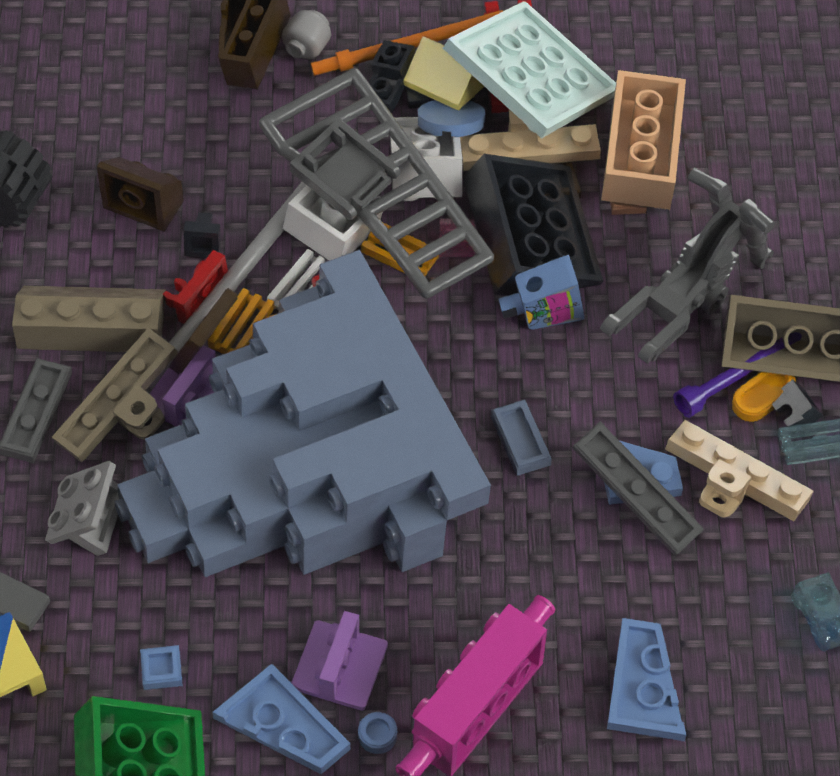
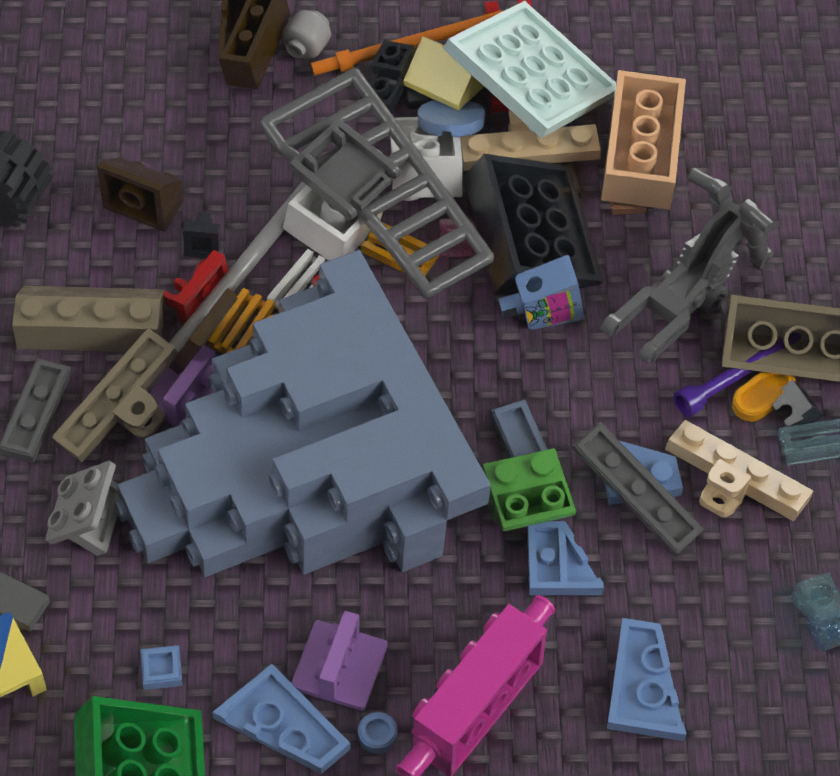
(528, 490): none -> bright green slope
(558, 563): none -> medium blue wing

